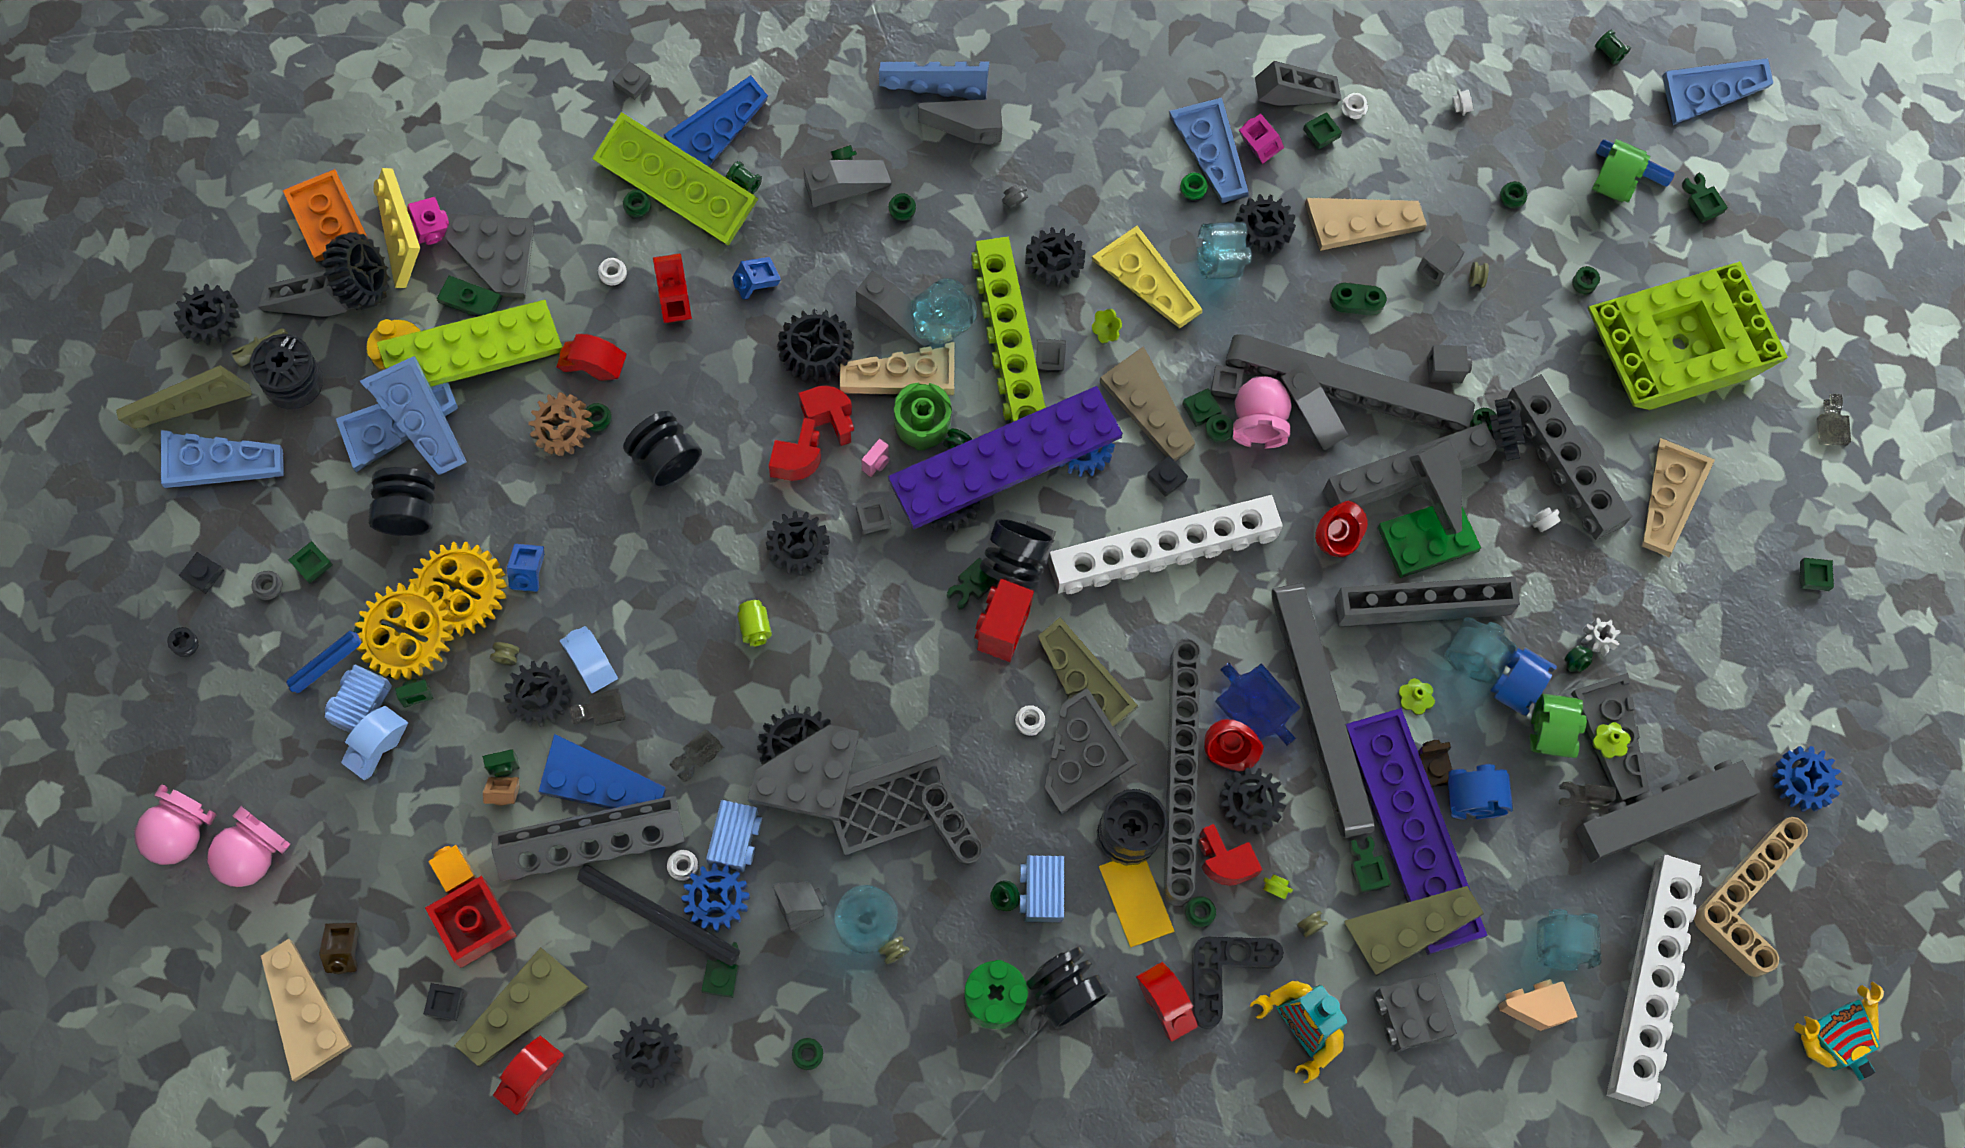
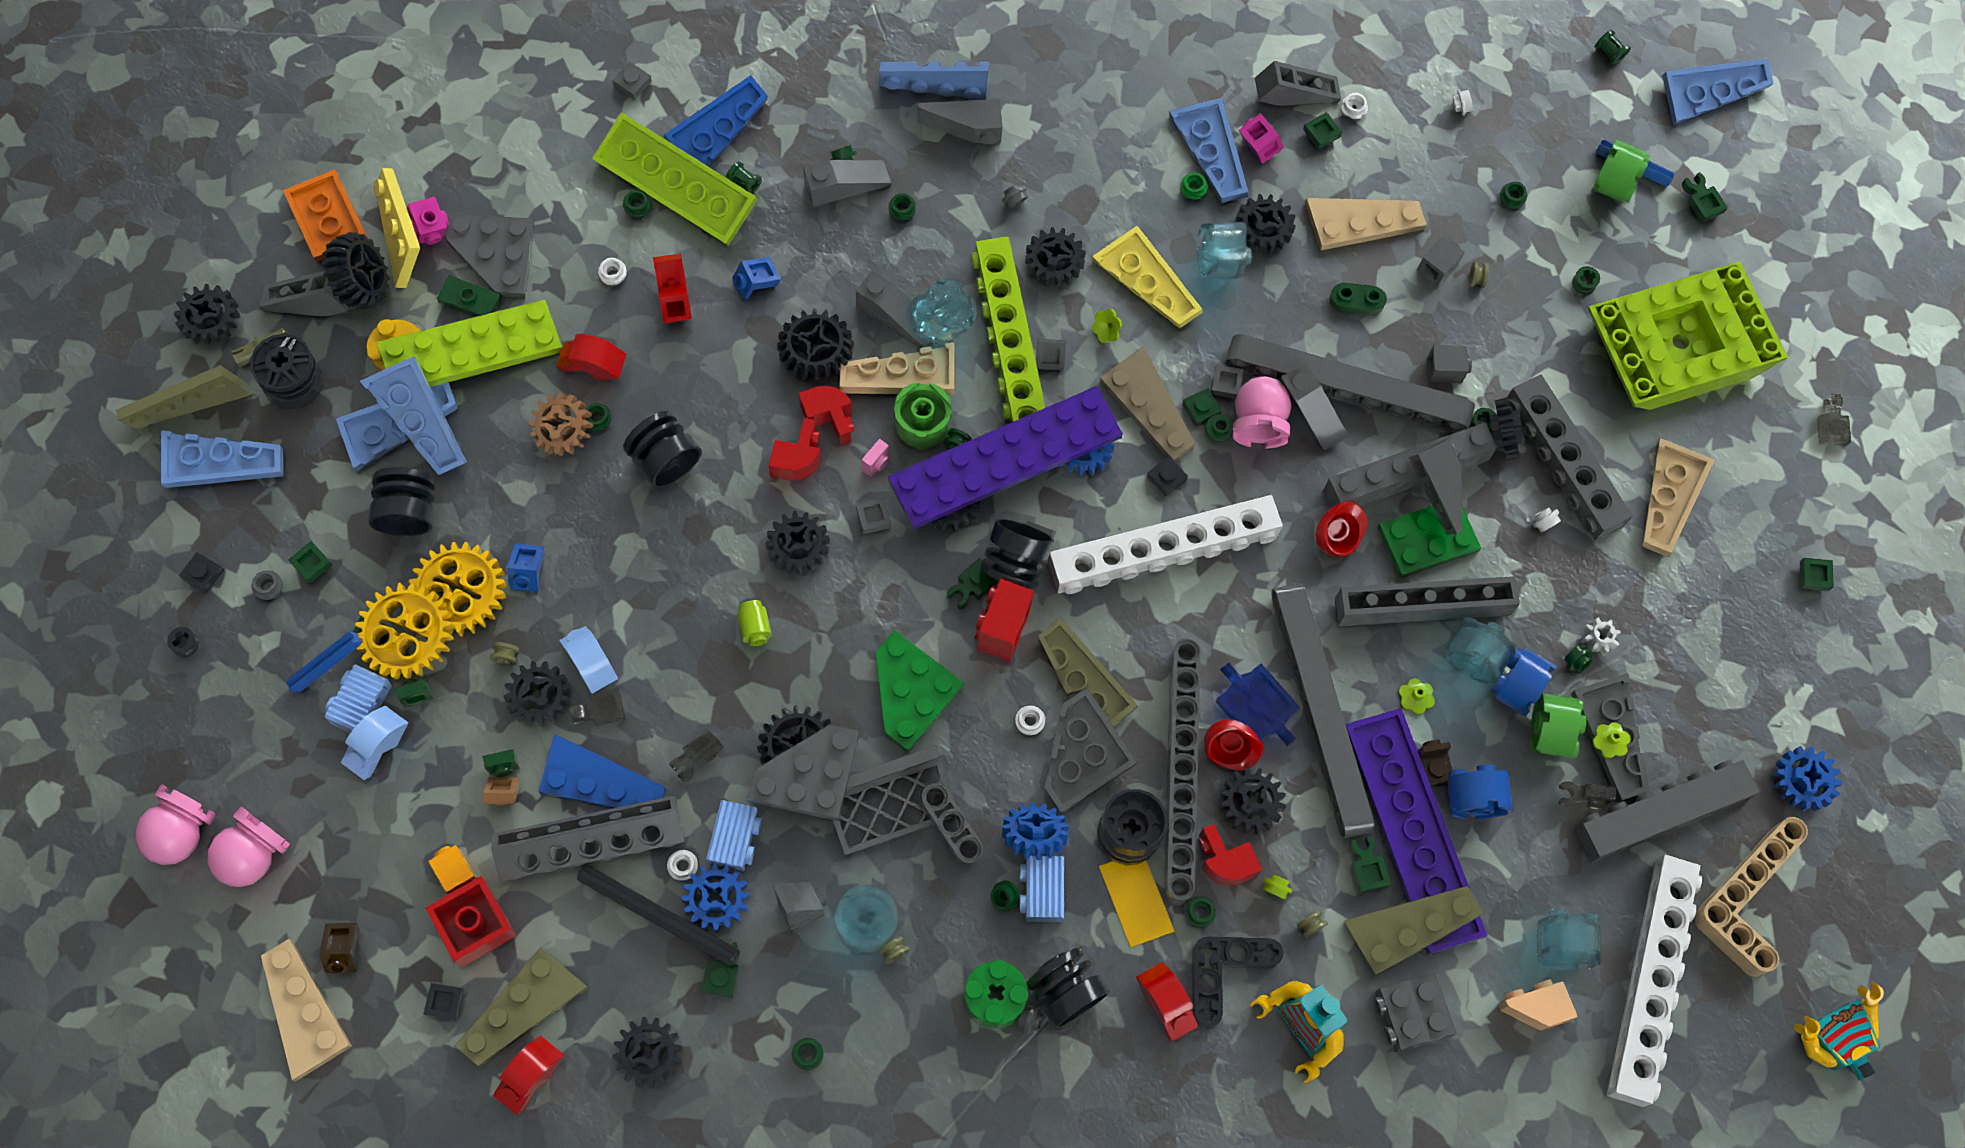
(911, 690): none -> green plate
(1035, 831): none -> blue gear

